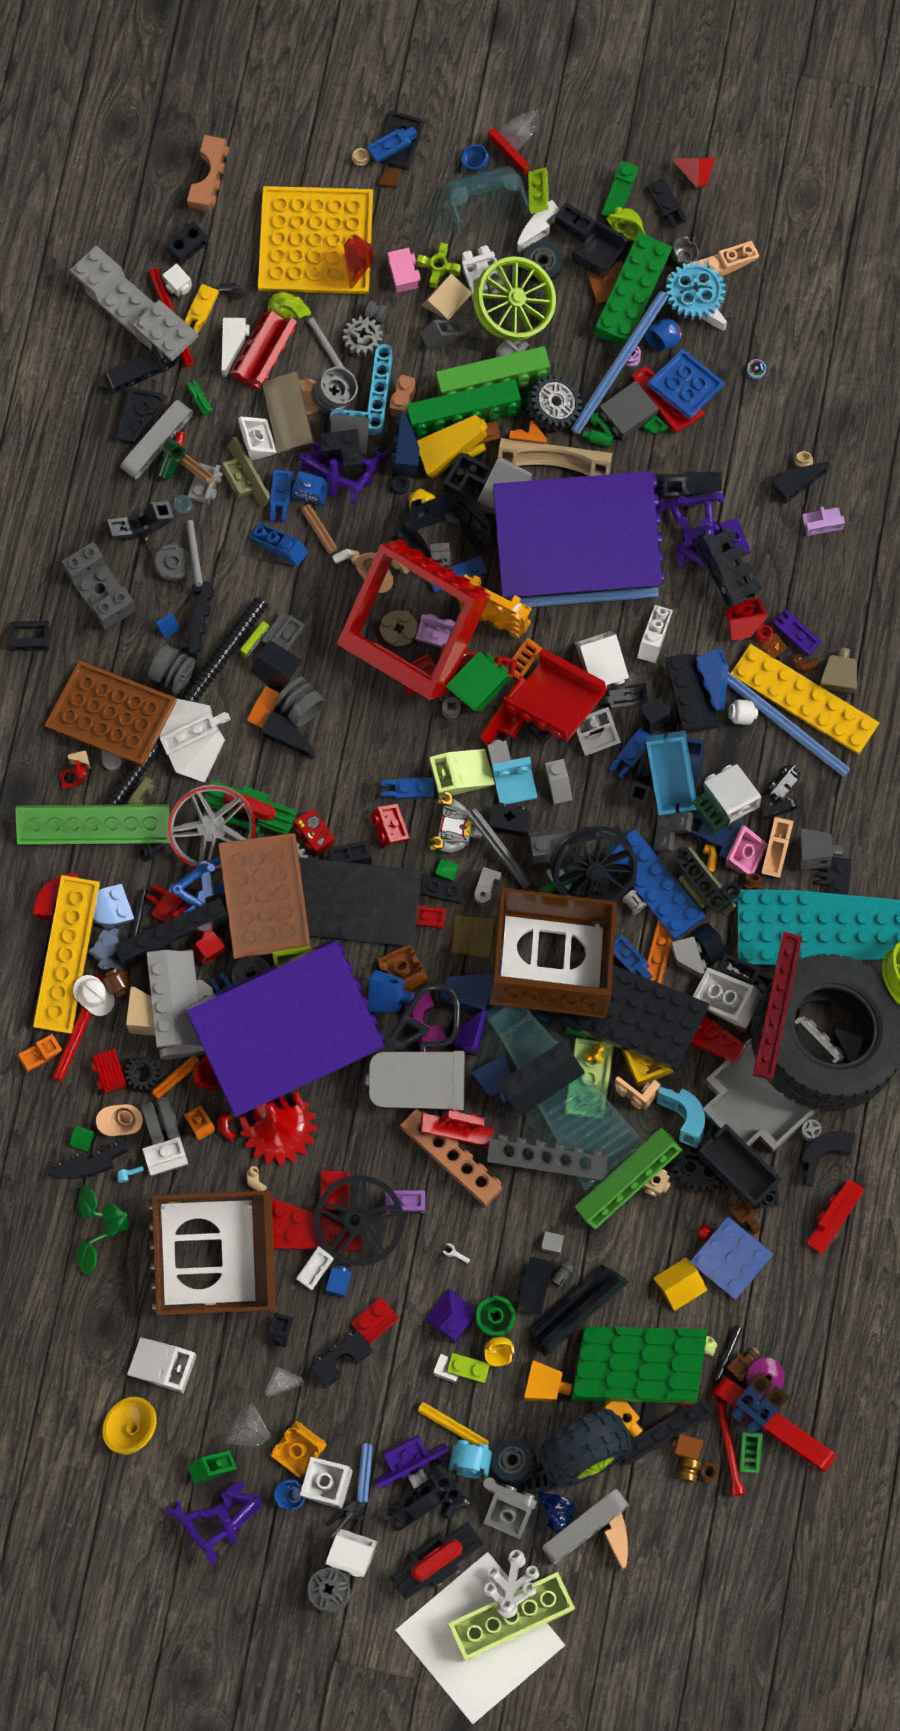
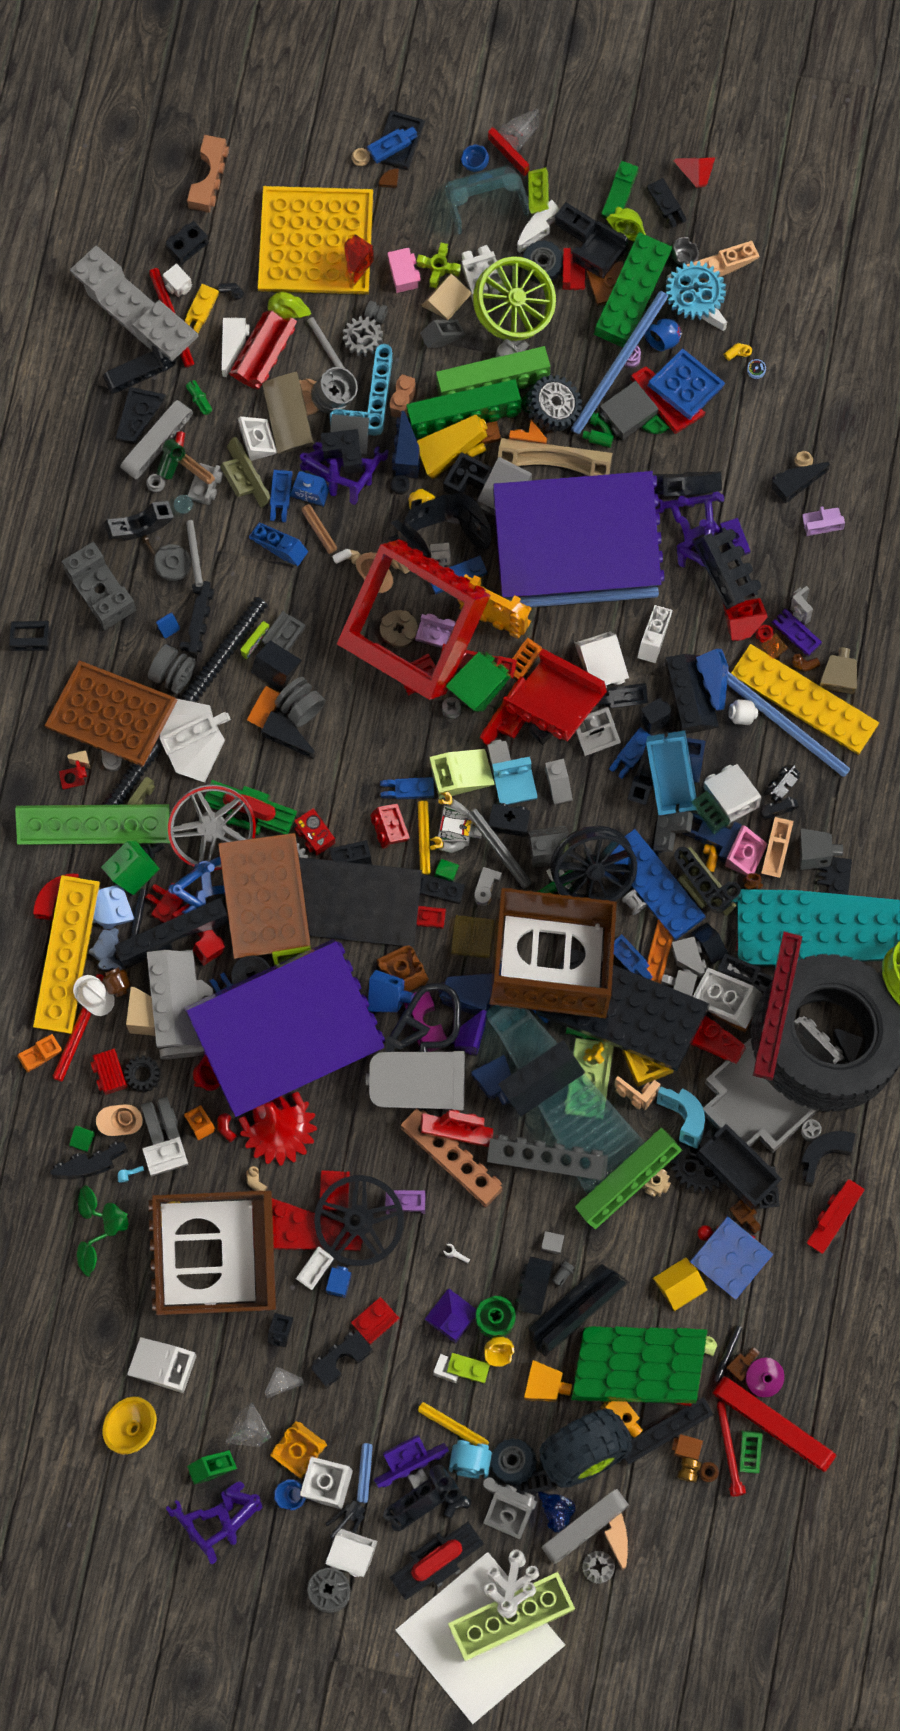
(130, 867): none -> green slope
(152, 478): none -> light grey plate
(175, 1077): orange axle -> none
(424, 847): none -> yellow axle
(572, 273): none -> red panel
(593, 1575): none -> light grey gear
(684, 982): none -> light grey brick
(739, 350): none -> yellow arm
(754, 1407): dark blue hips -> none
(800, 607): none -> light grey bracket

